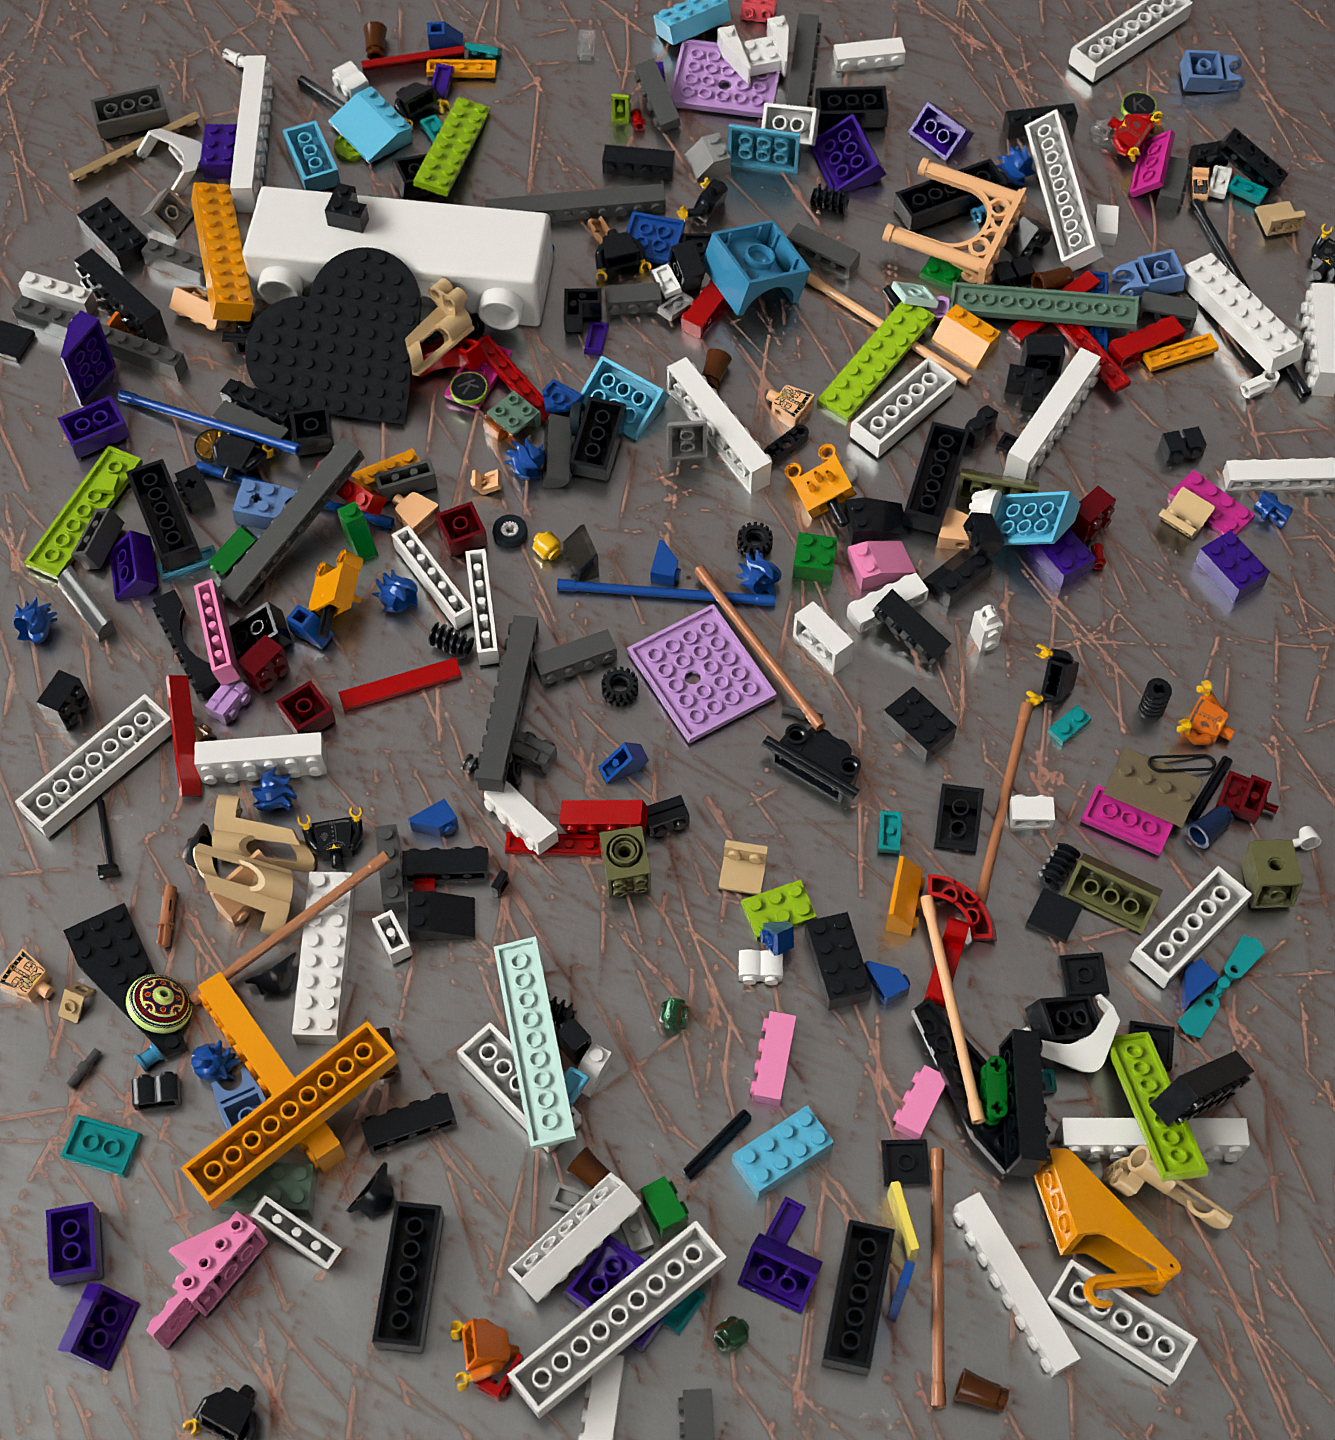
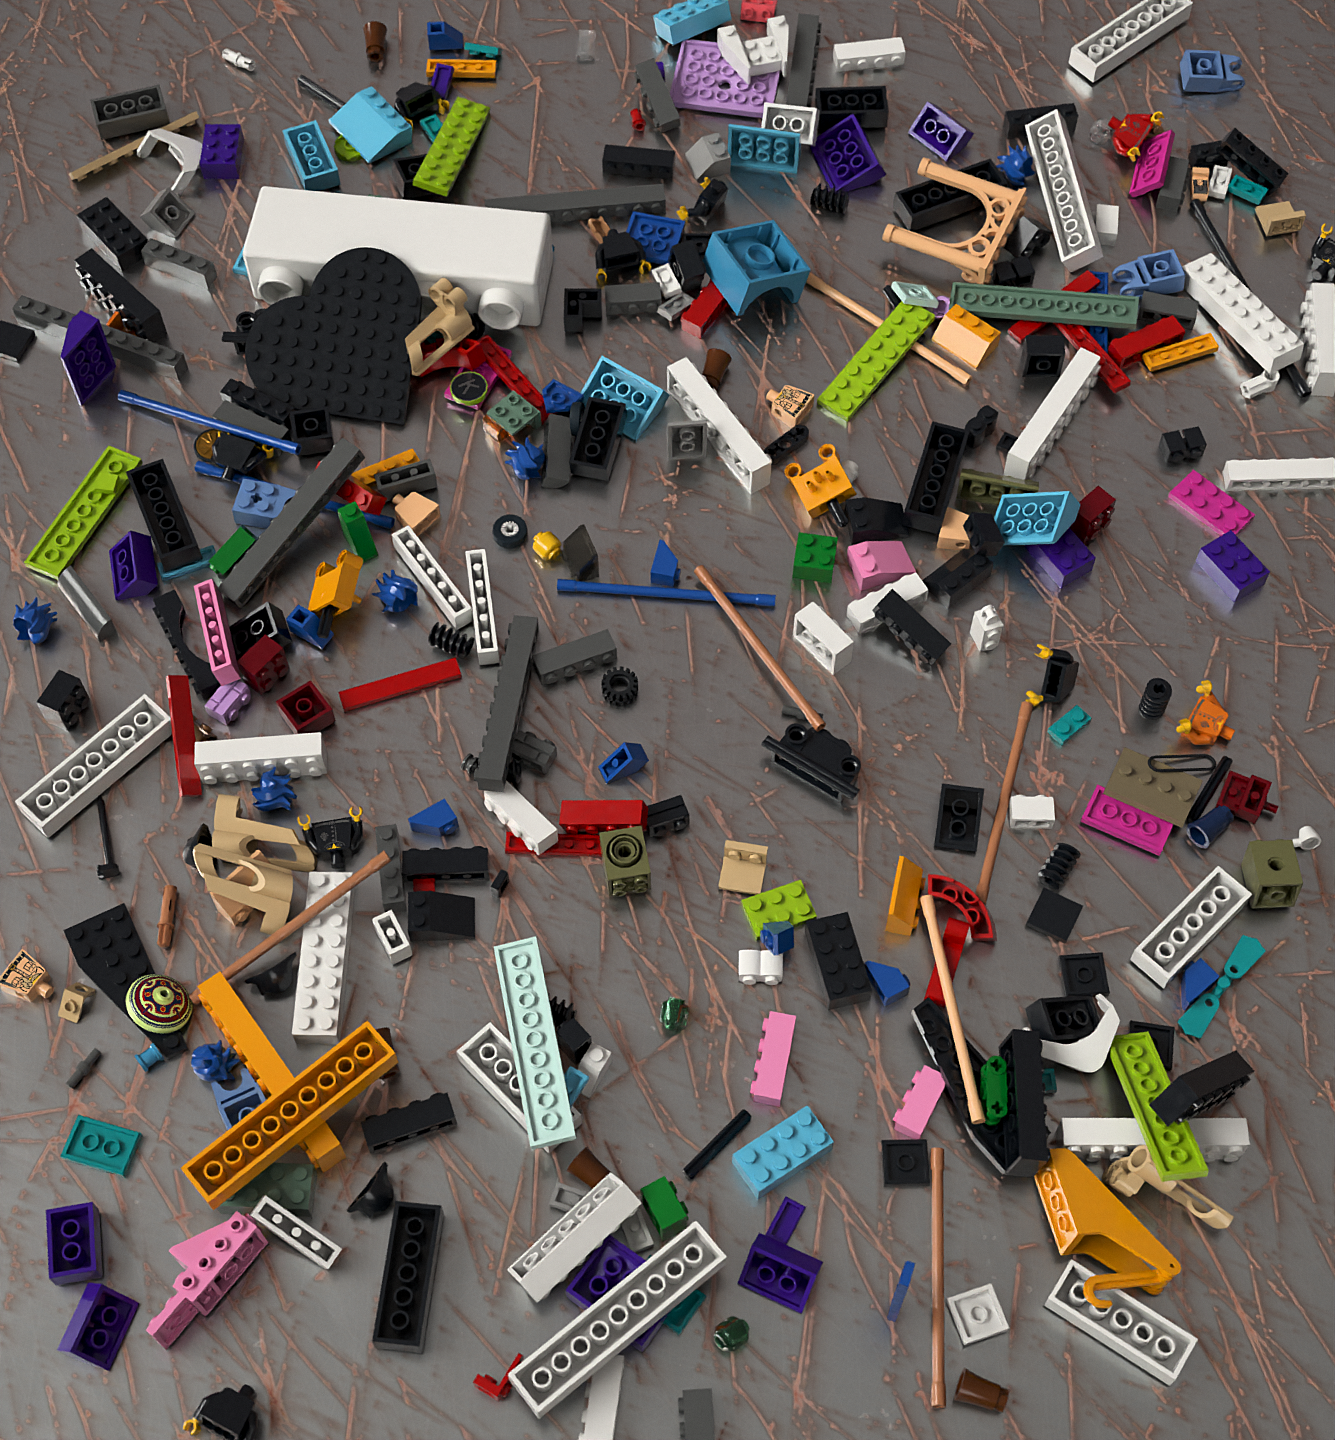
(57, 293): white brick -> none
(93, 427): dark purple brick -> none
(98, 538): dark grey brick -> none
(156, 1091): black brick -> none
(194, 488): black brick -> none
(195, 304): light nougat slope -> none
(221, 252): light orange brick -> none
(251, 133): white brick -> none
(345, 211): black brick -> none
(349, 79): white brick -> none
(412, 58): red tile -> none
(461, 529): dark red brick -> none
(484, 1349): orange torso -> none
(486, 482): light nougat bracket -> none
(596, 338): dark purple tile -> none
(621, 107): lime slope -> none
(707, 647): lavender plate -> none
(754, 531): black tyre -> none
(759, 574): blue hair -> none
(824, 250): dark grey brick -> none
(858, 1297): black brick -> none
(889, 832): teal plate -> none
(903, 407): white brick -> none
(903, 1221): light yellow tile -> none
(919, 724): black brick -> none
(940, 272): green plate -> none
(977, 1314): none -> white plate
(979, 213): dark azure bush -> none
(985, 501): white piece -> none
(1015, 1284): white brick -> none
(1027, 382): black brick -> none
(1052, 279): reddish brown plant -> none
(1098, 552): red pin -> none
(1112, 893): olive slope -> none
(1138, 104): black tile -> none
(1187, 513): tan bracket -> none
(1273, 509): blue hips -> none

